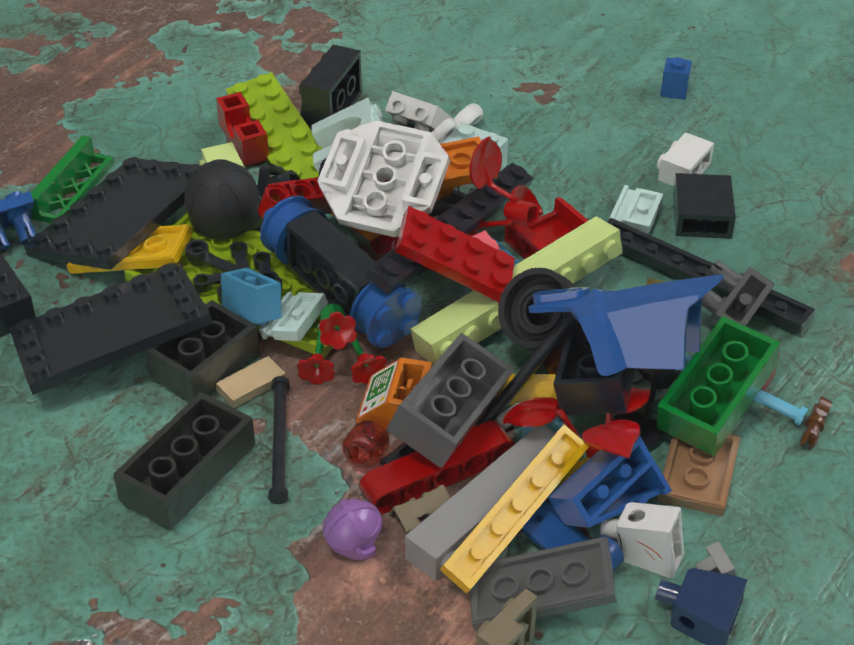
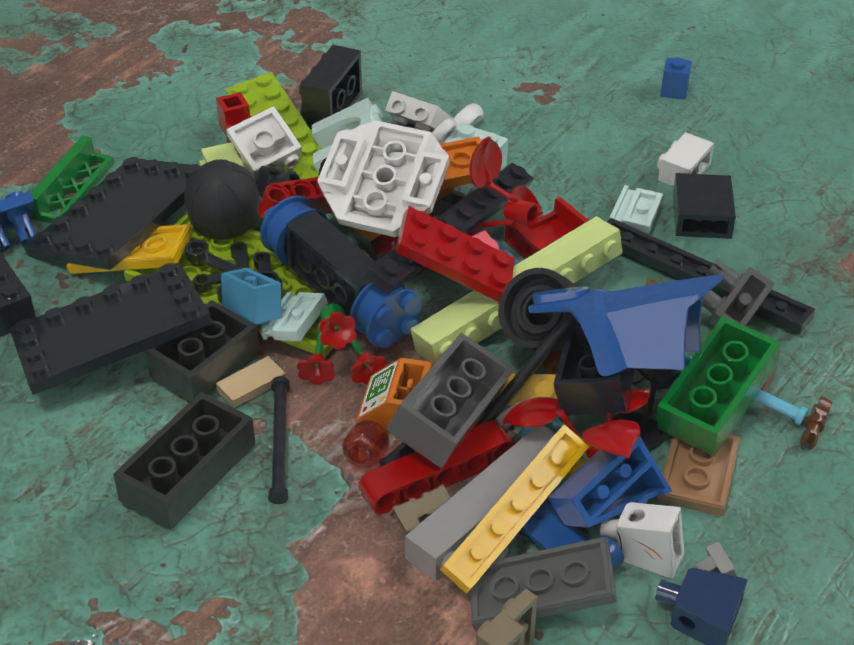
(265, 141): none -> white plate
(353, 528): medium lavender cap -> none

